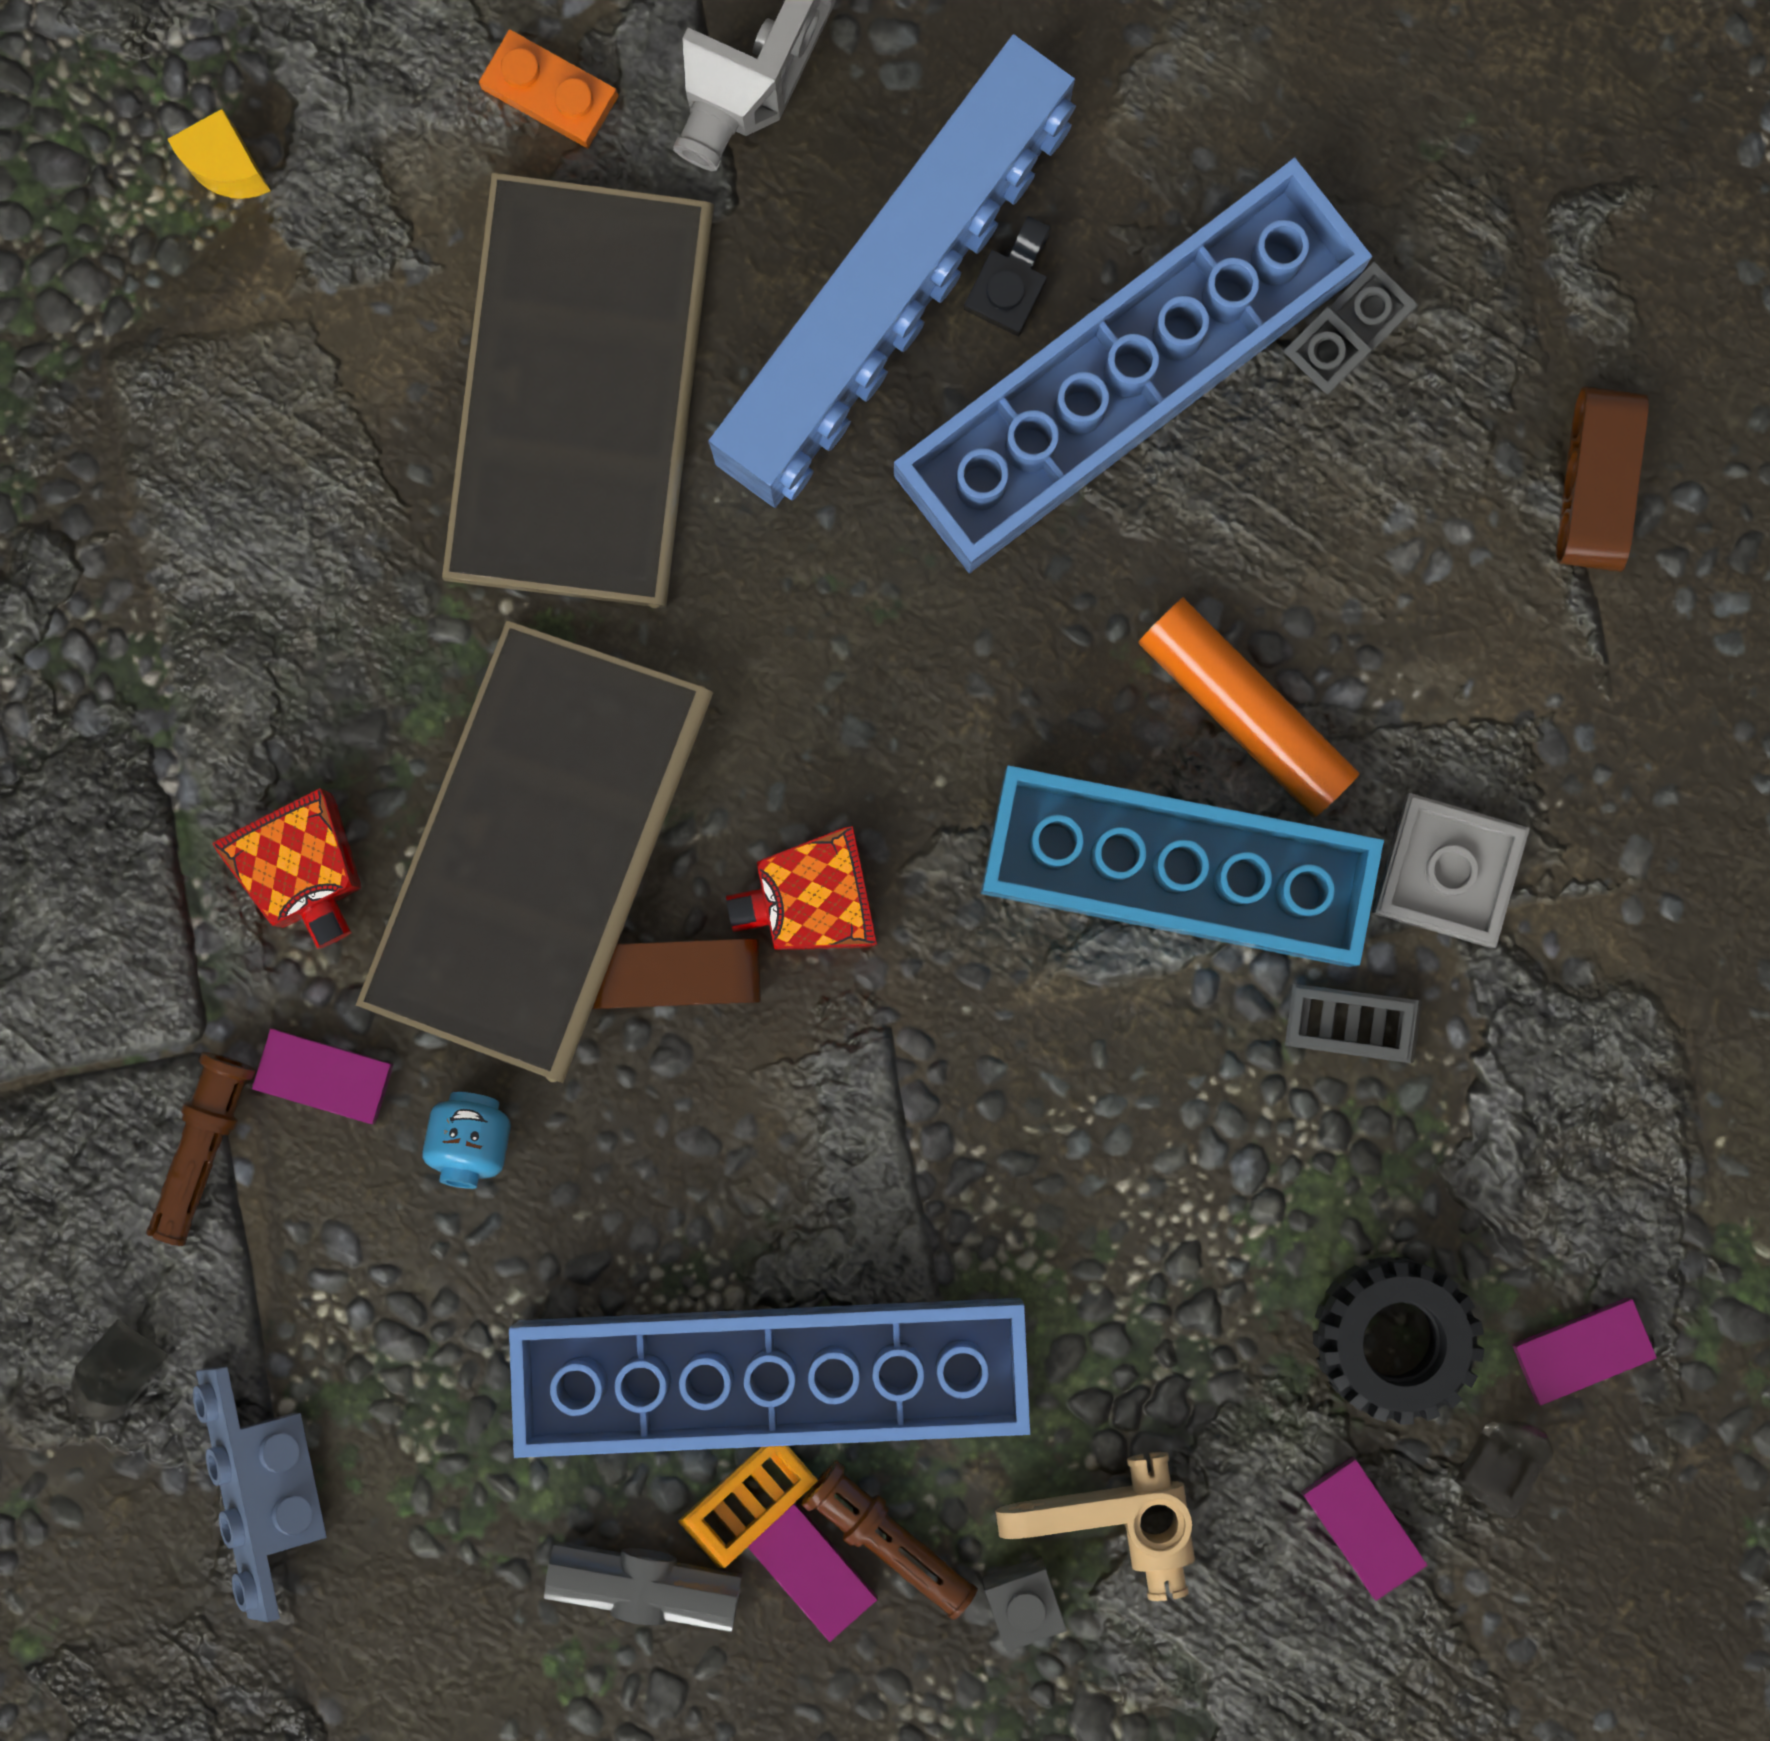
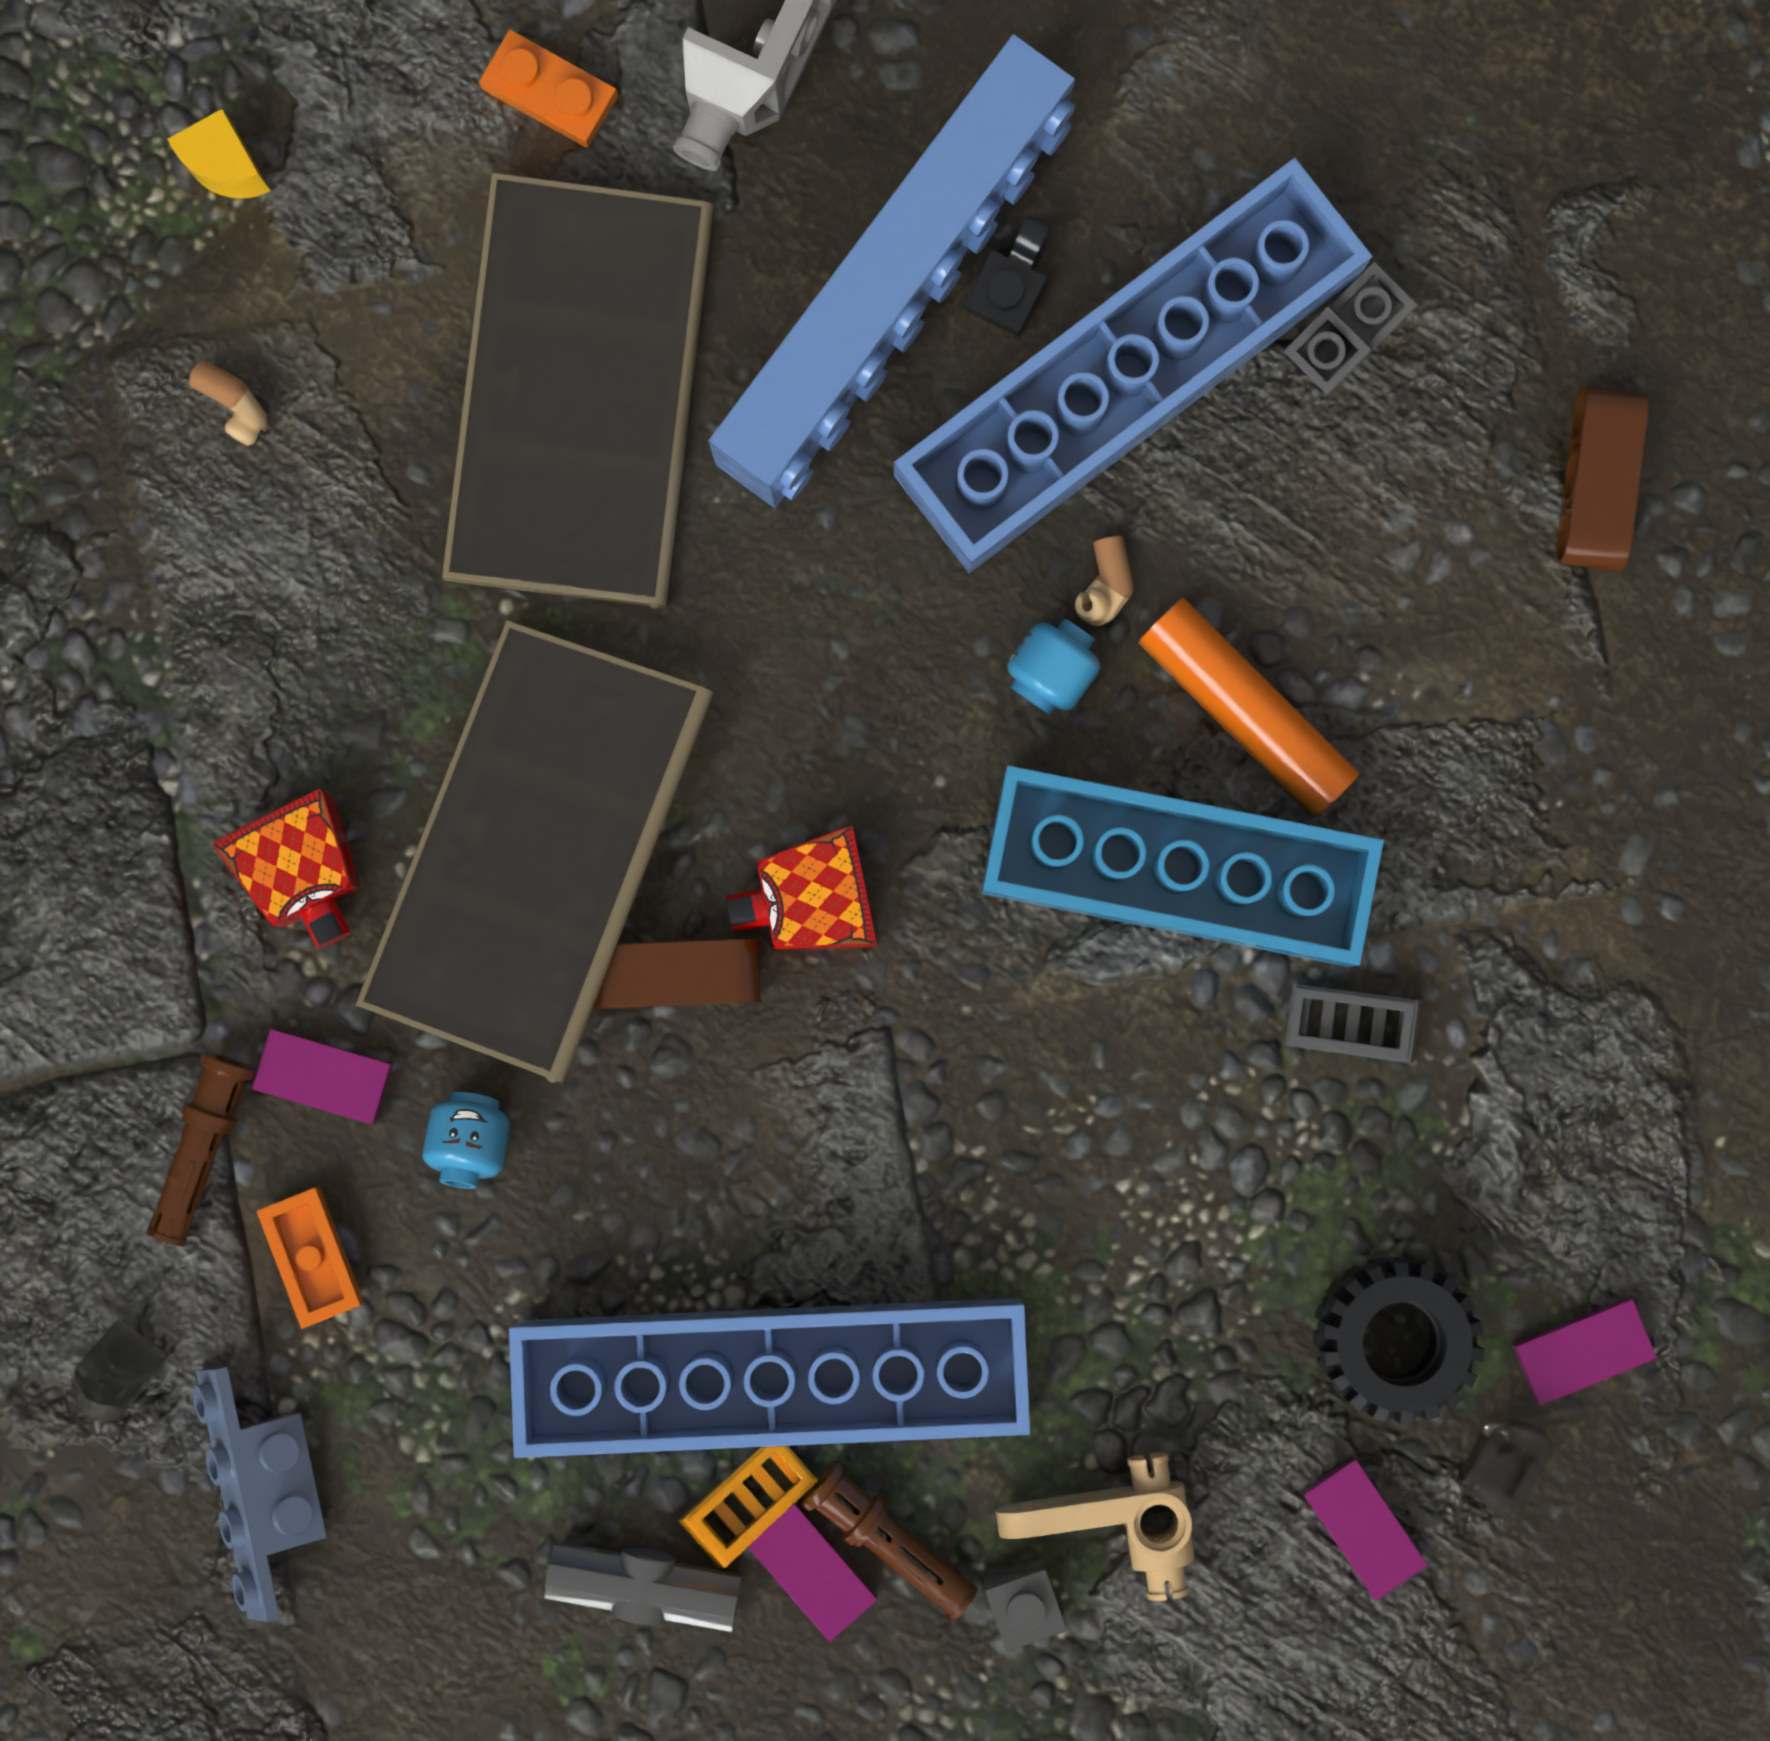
(234, 394): none -> arm
(310, 1257): none -> orange plate
(1054, 666): none -> dark azure head
(1111, 587): none -> arm
(1450, 870): light grey tile -> none

